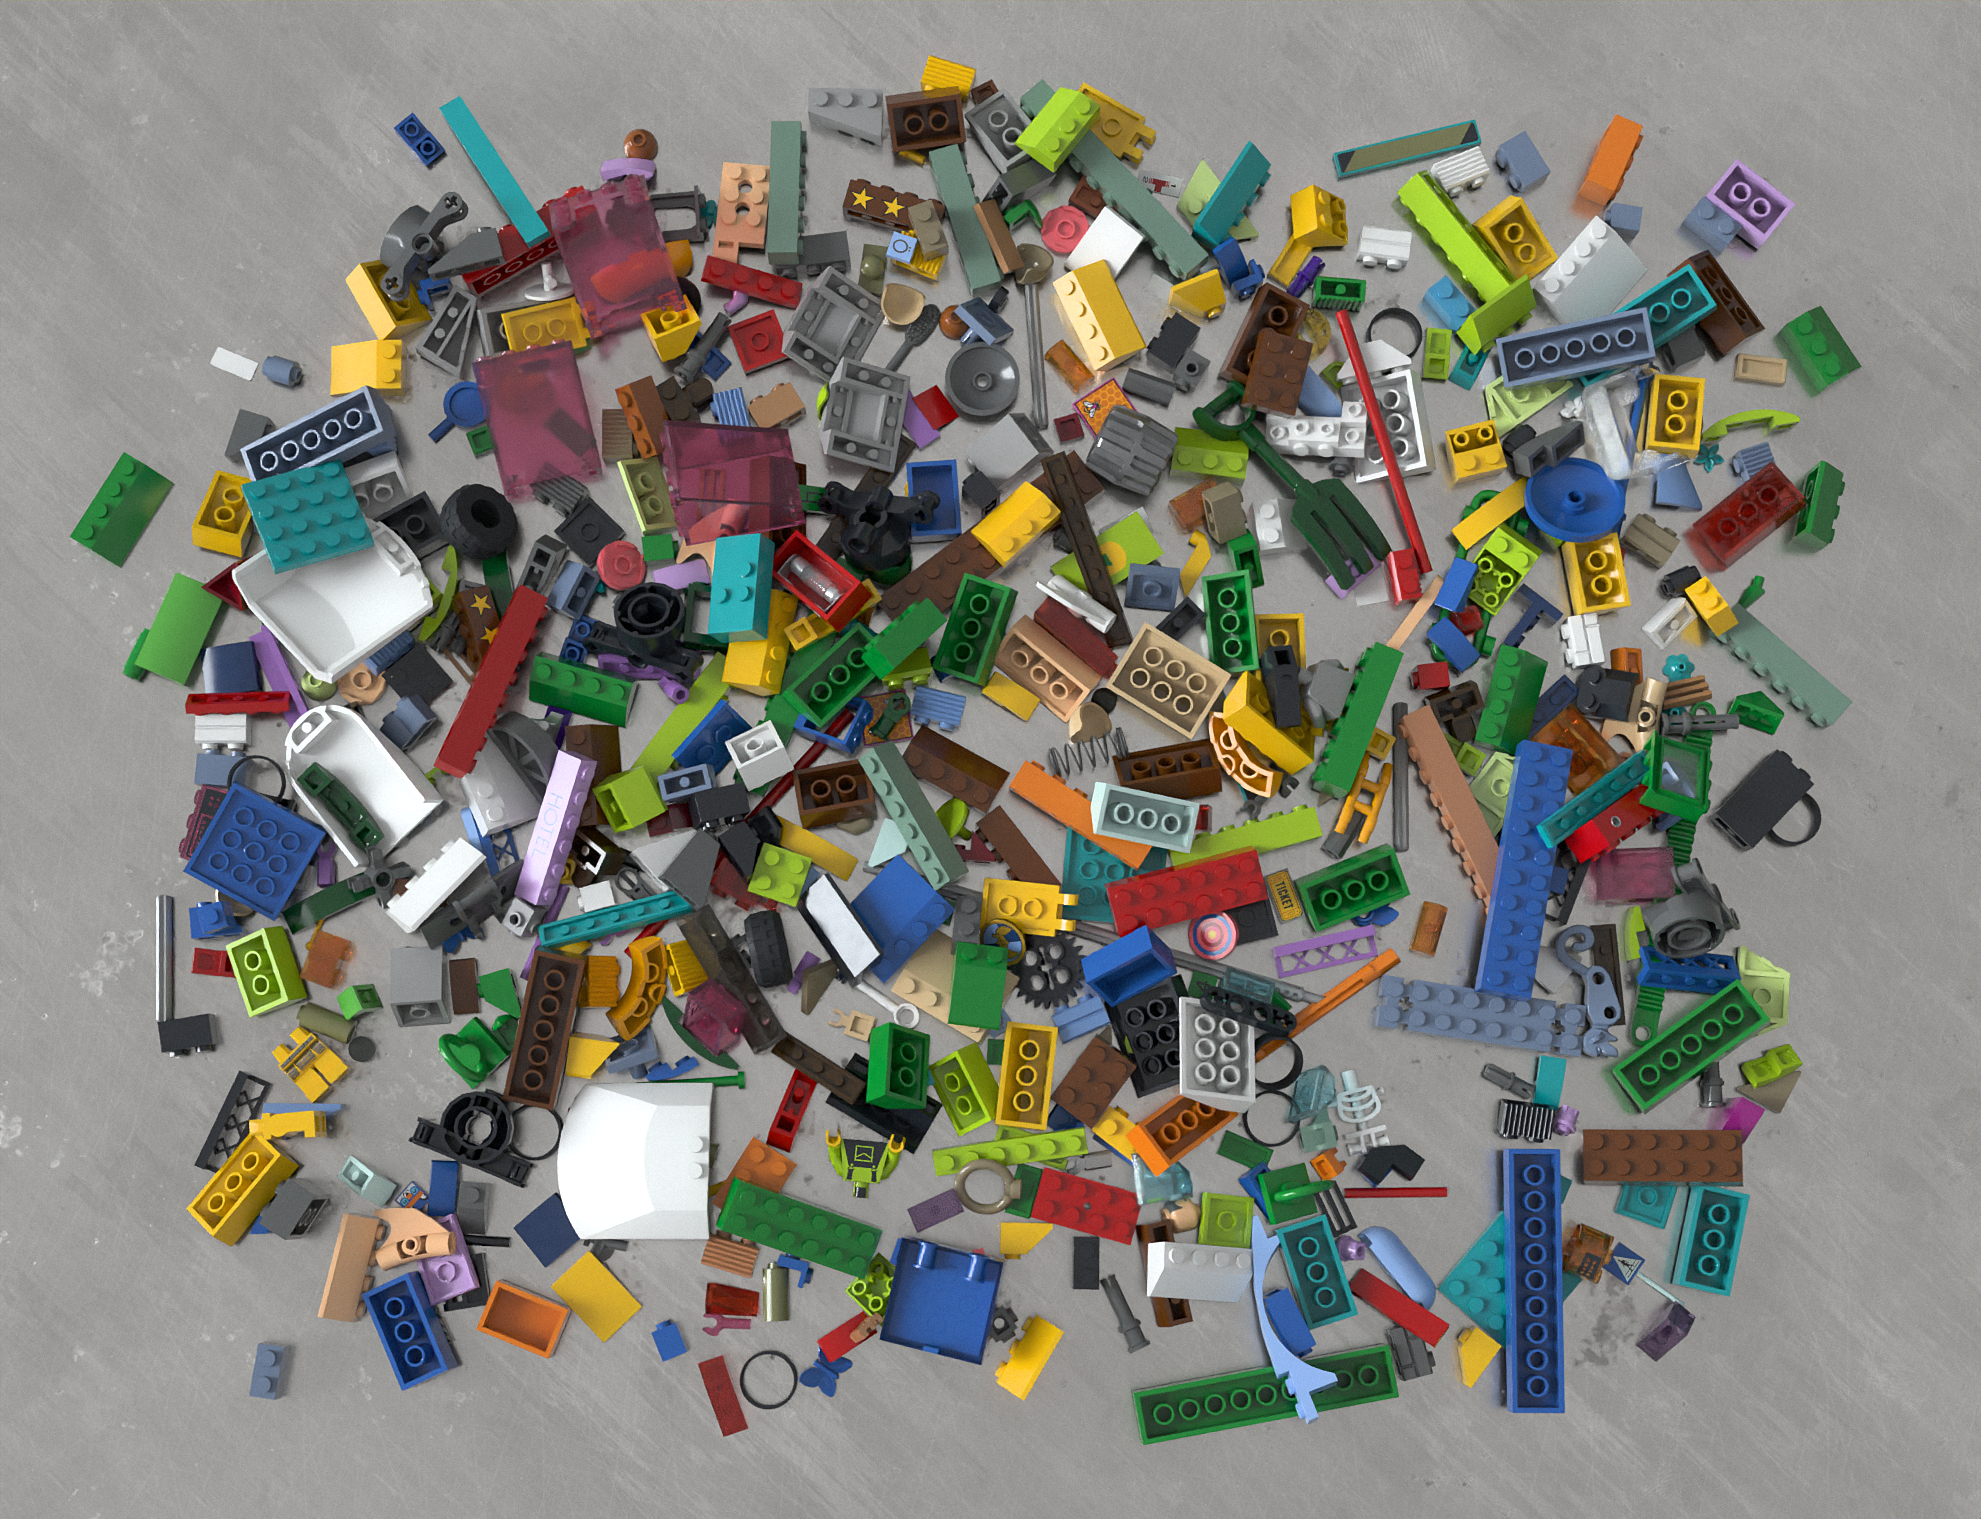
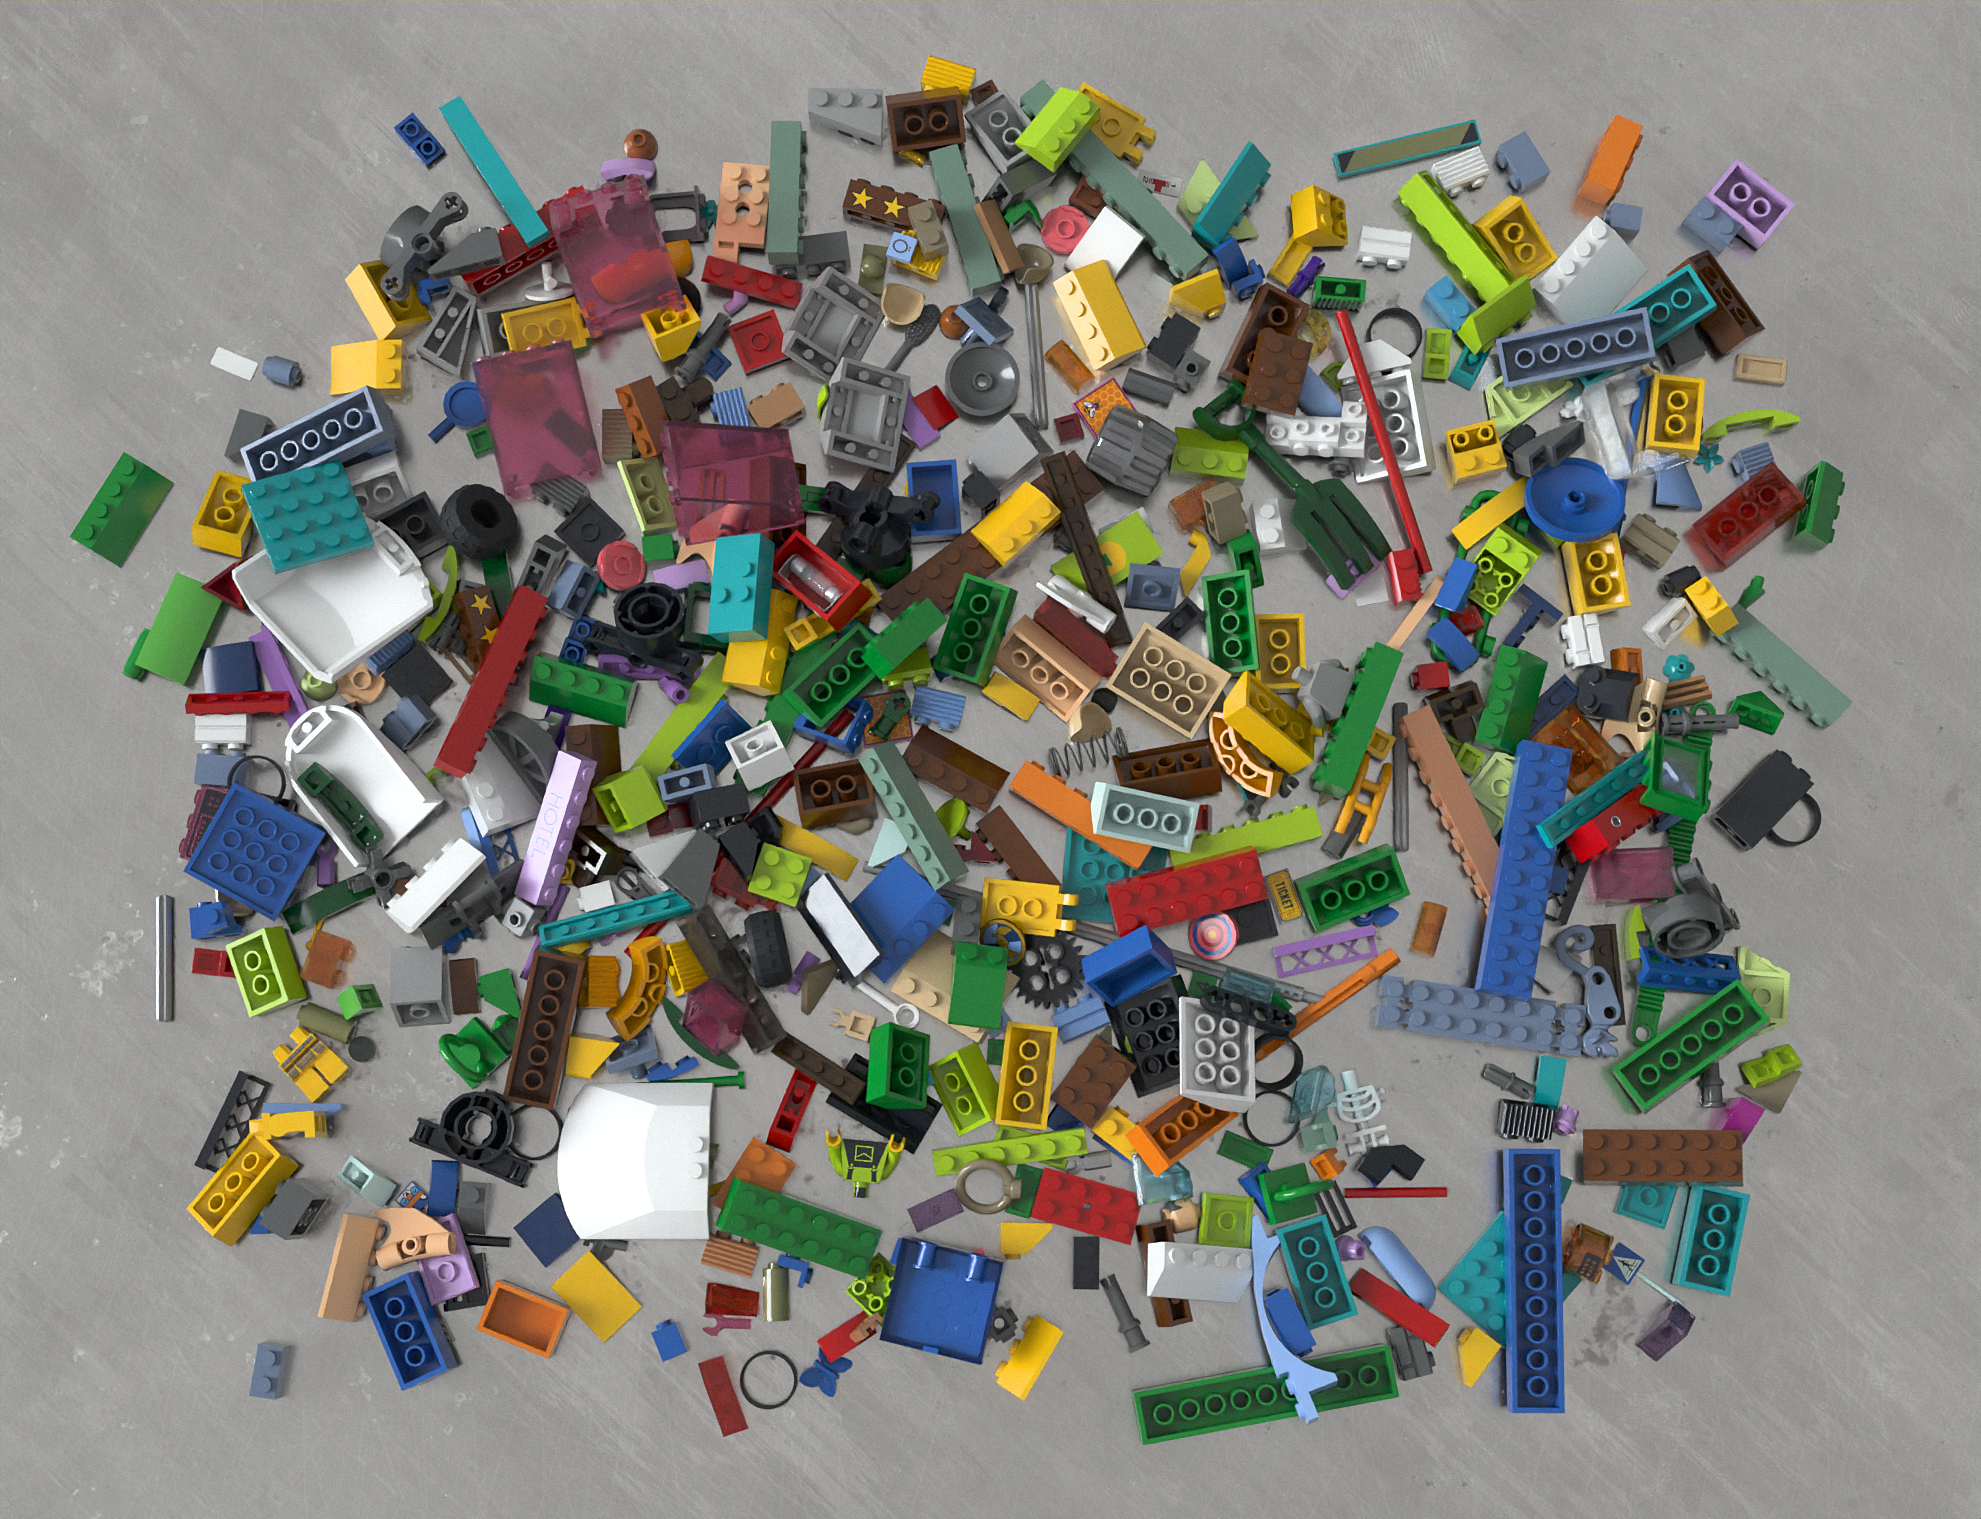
(188, 1033): black brick -> none
(1282, 685): black slope -> none
(1819, 348): green slope -> none

